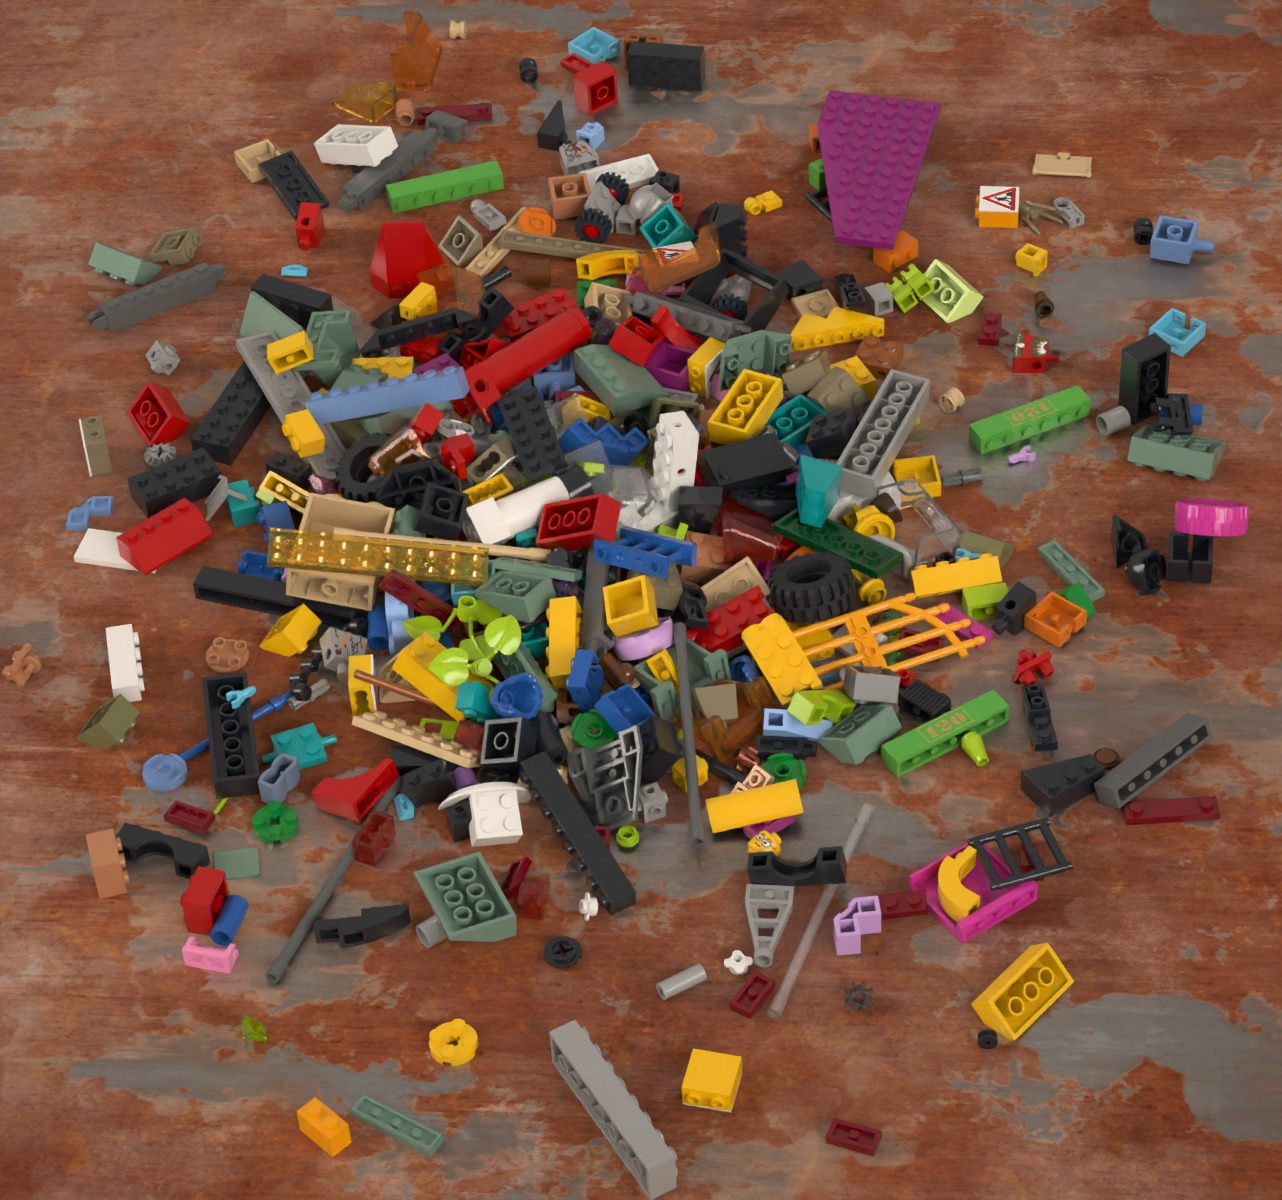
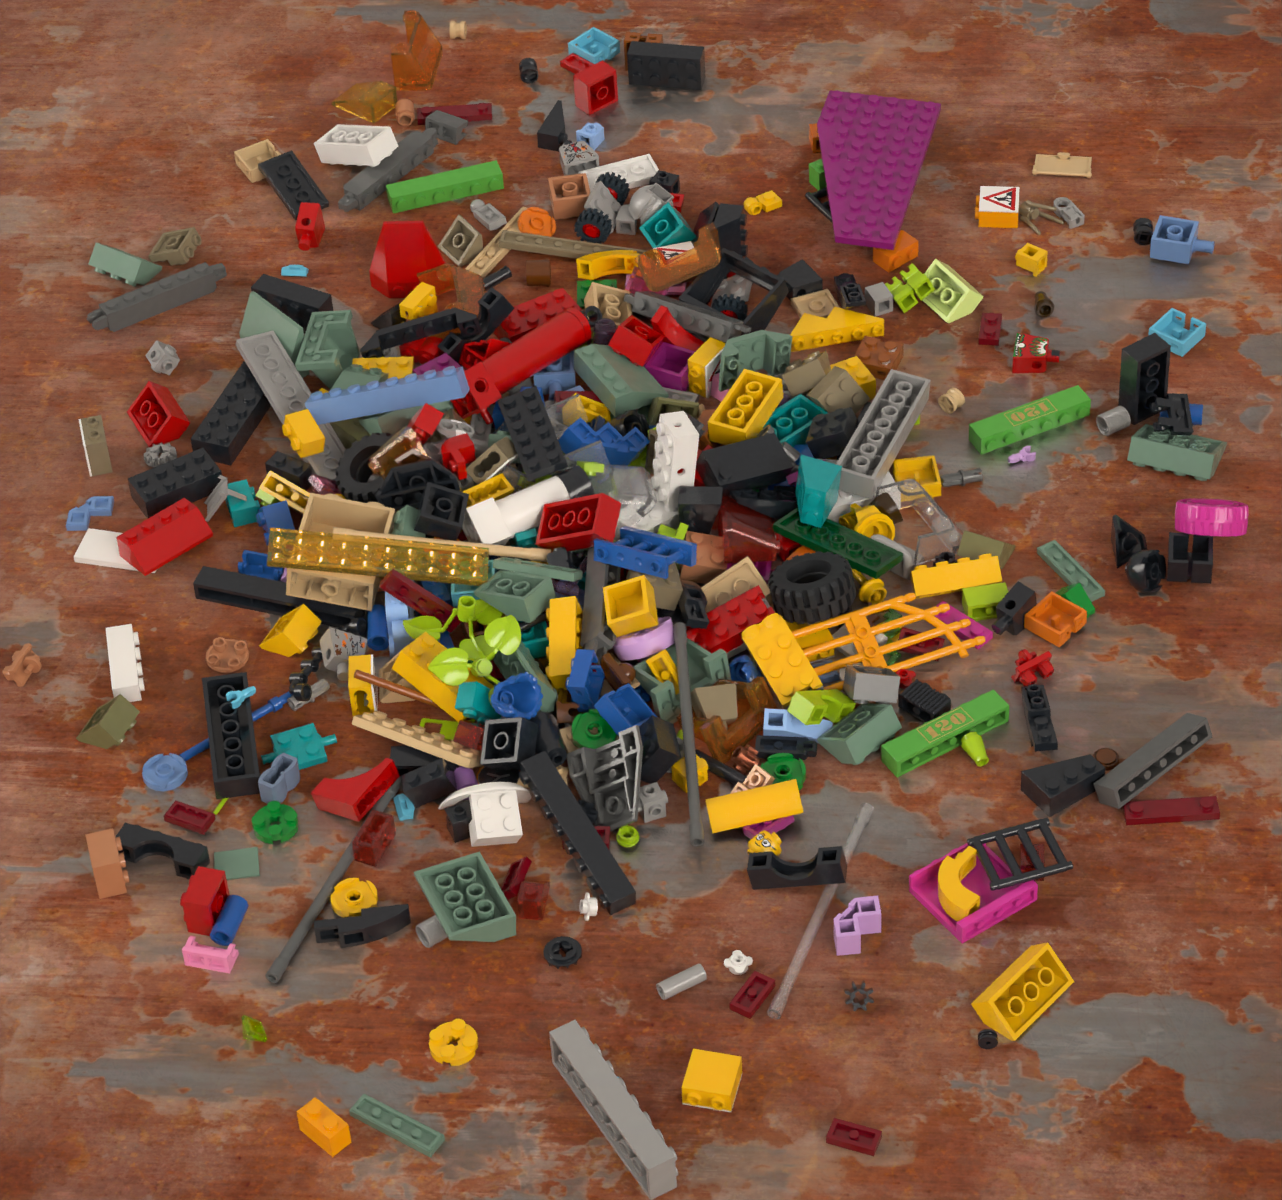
(290, 352): yellow brick -> none
(350, 887): none -> yellow plate
(767, 897): light grey plate -> none
(903, 904): dark red plate -> none
(962, 553): medium azure piece -> none

